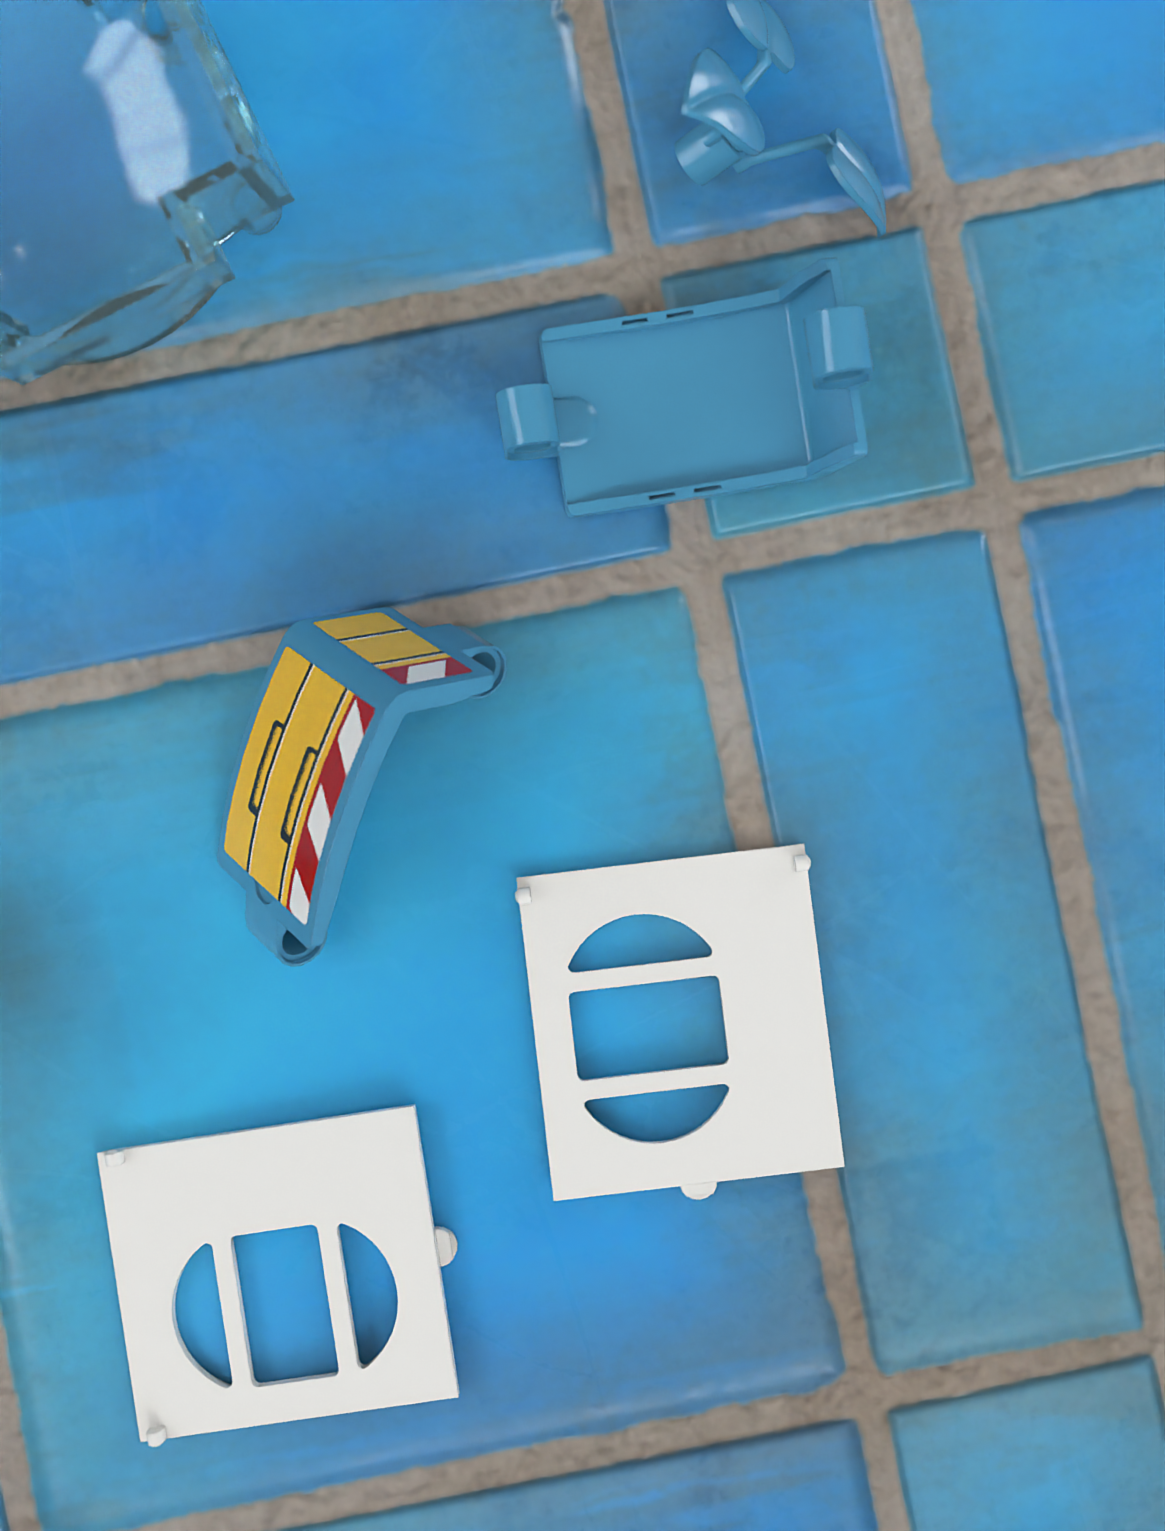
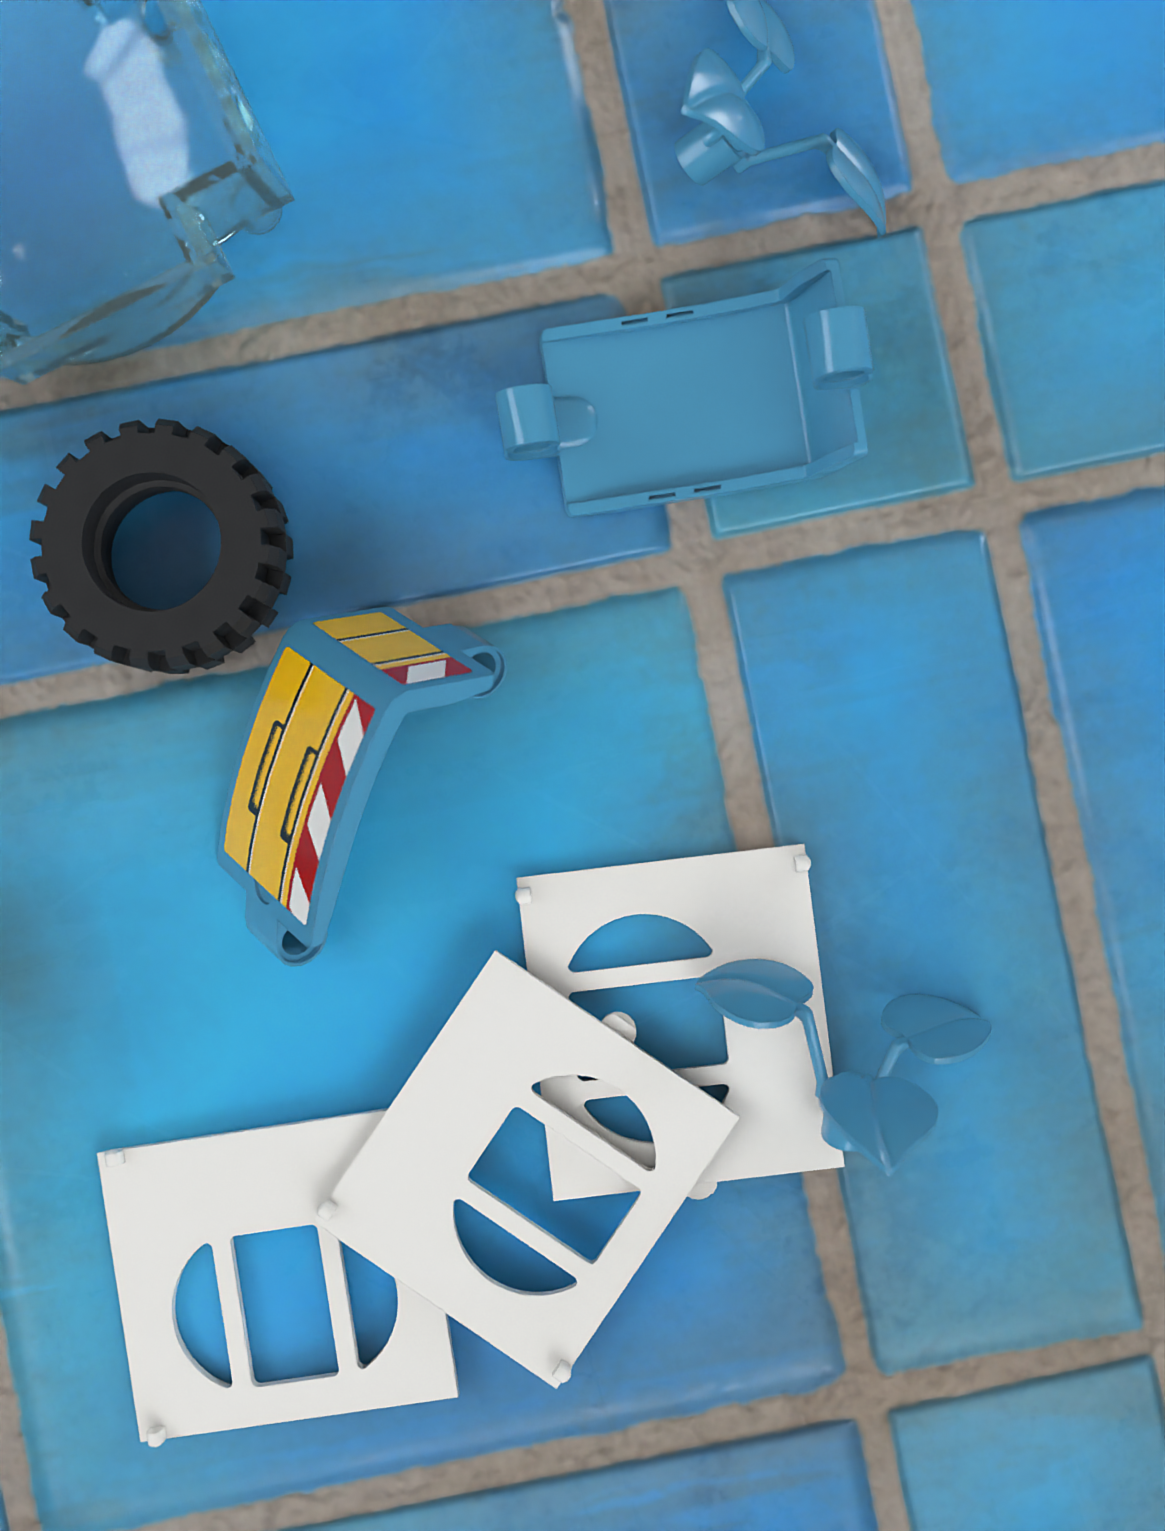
(95, 500): none -> black tyre
(418, 1161): none -> white door
(862, 1114): none -> dark azure plant

